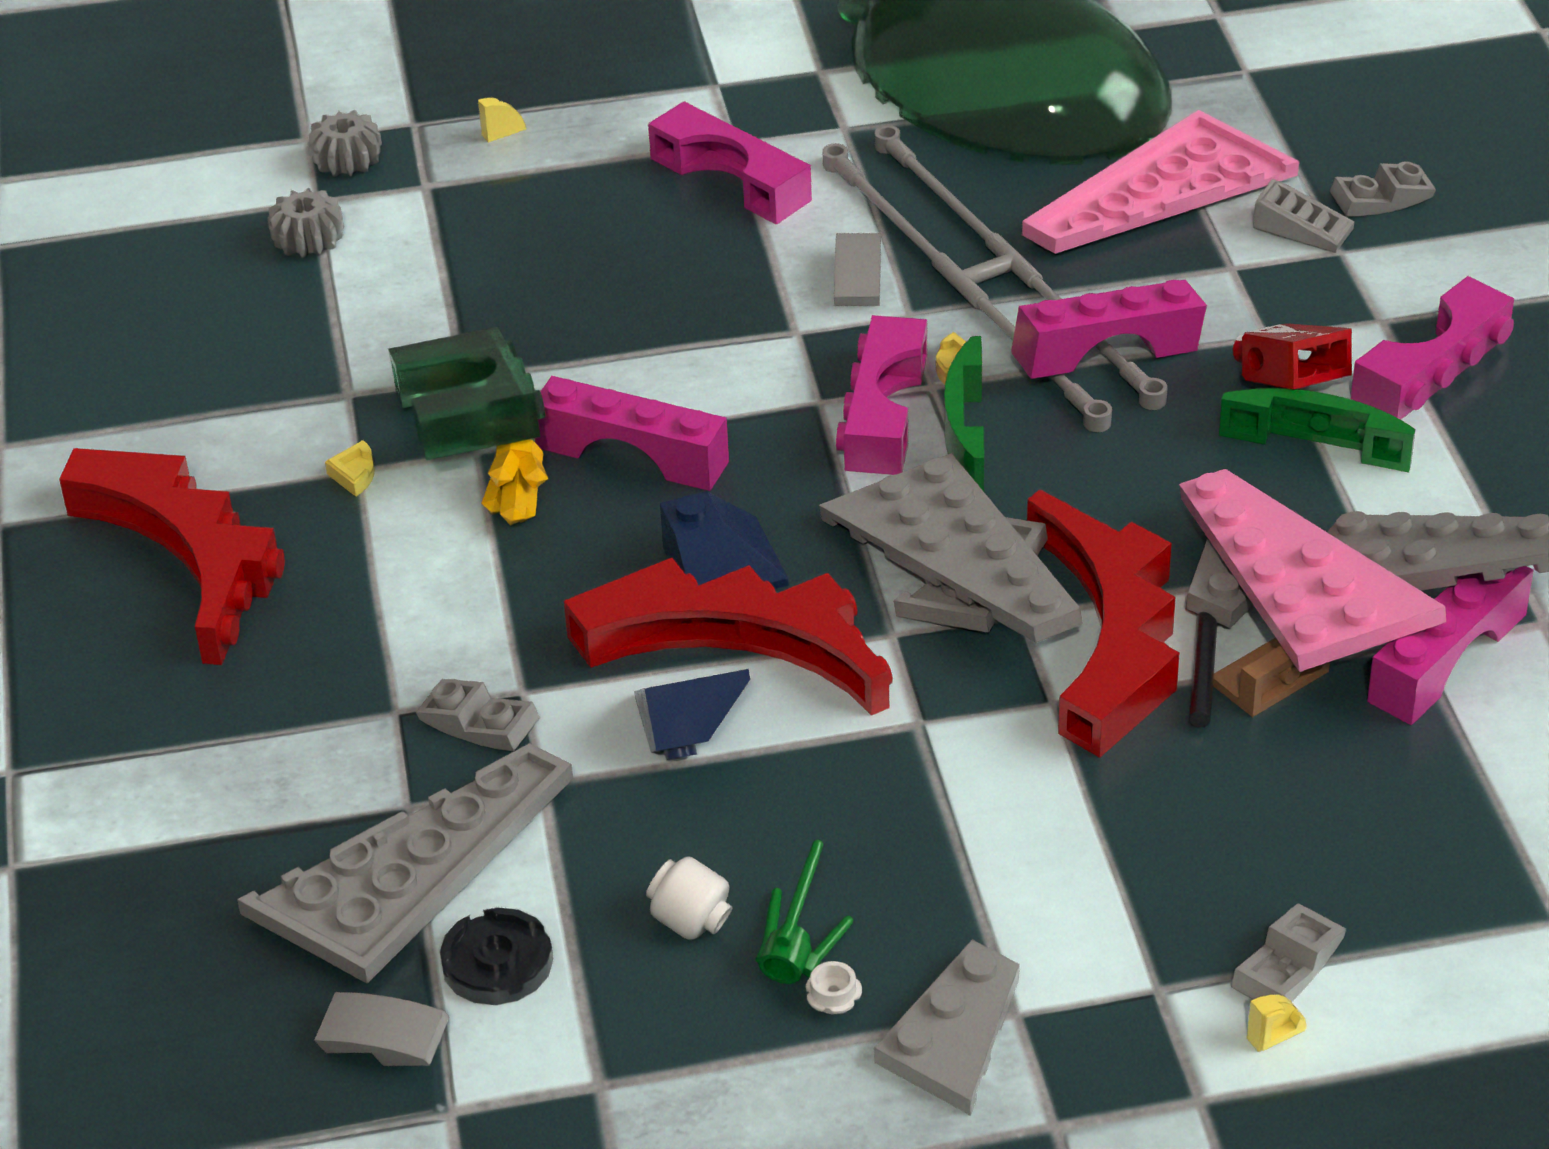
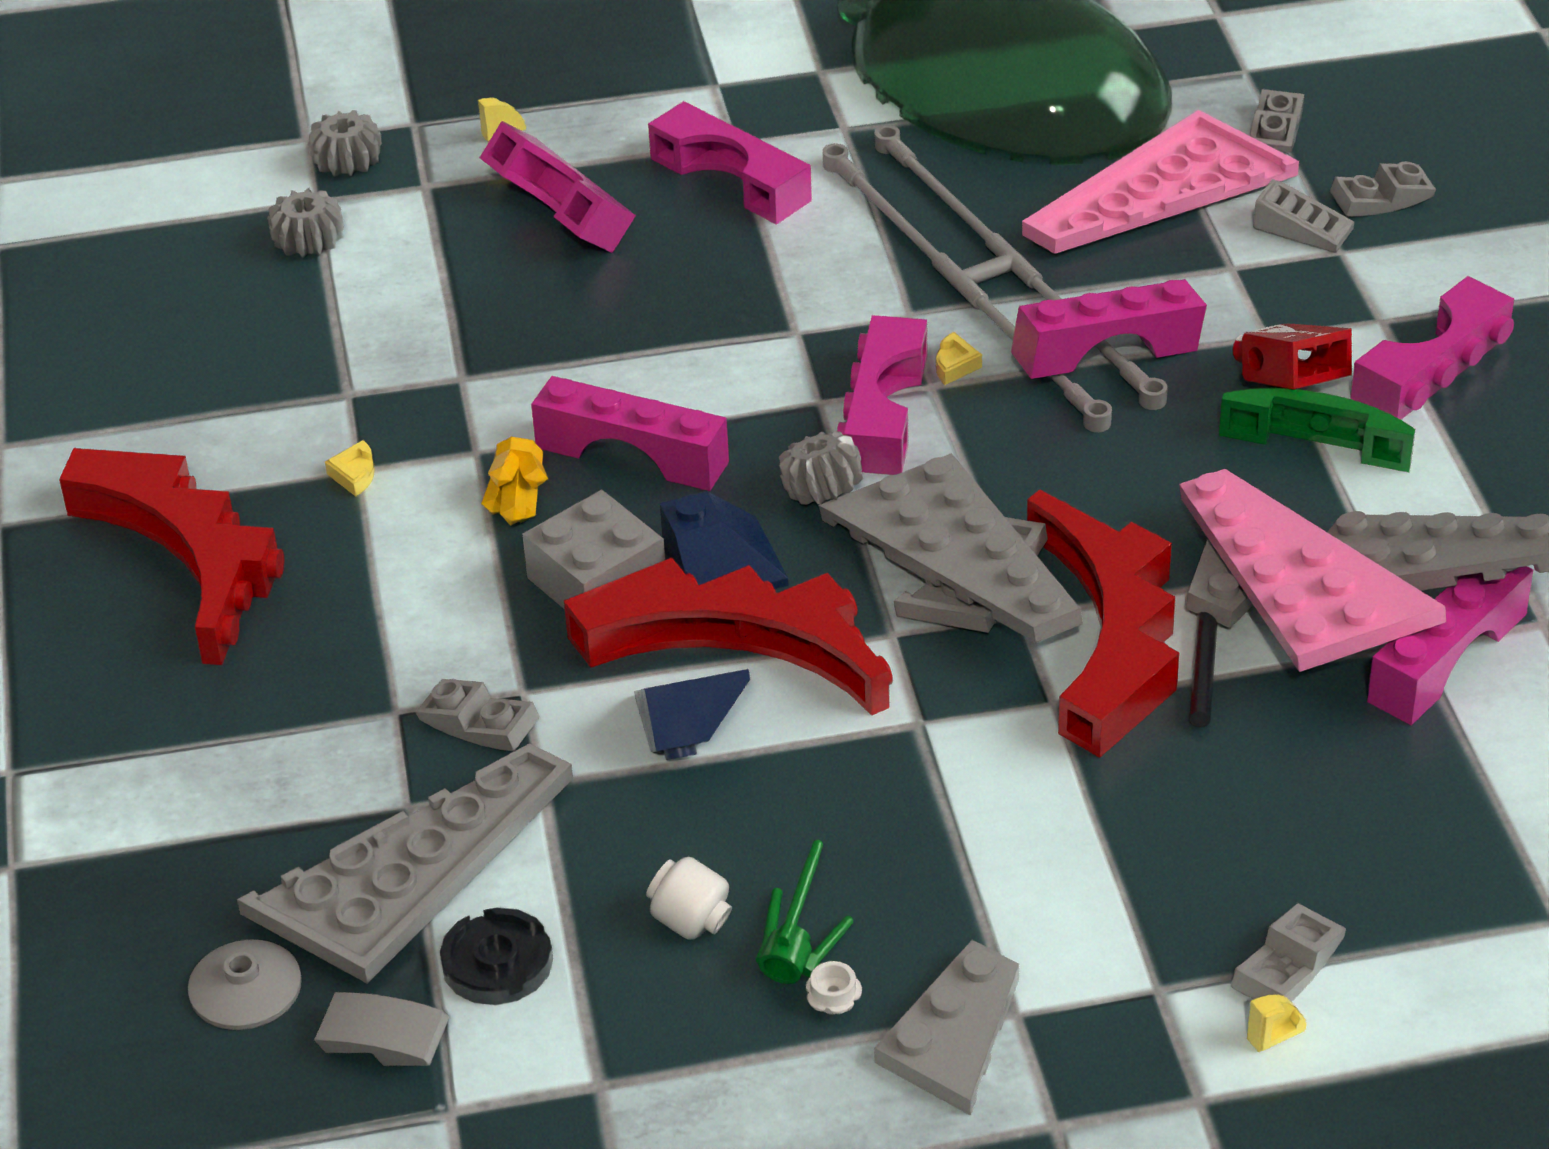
(244, 984): none -> light grey dish
(466, 392): clear green arch -> none
(573, 197): none -> dark pink arch
(588, 547): none -> light grey brick
(820, 467): none -> light grey gear
(857, 269): light grey slope -> none
(962, 386): green slope -> none
(1263, 678): medium nougat panel -> none
(1278, 119): none -> light grey slope

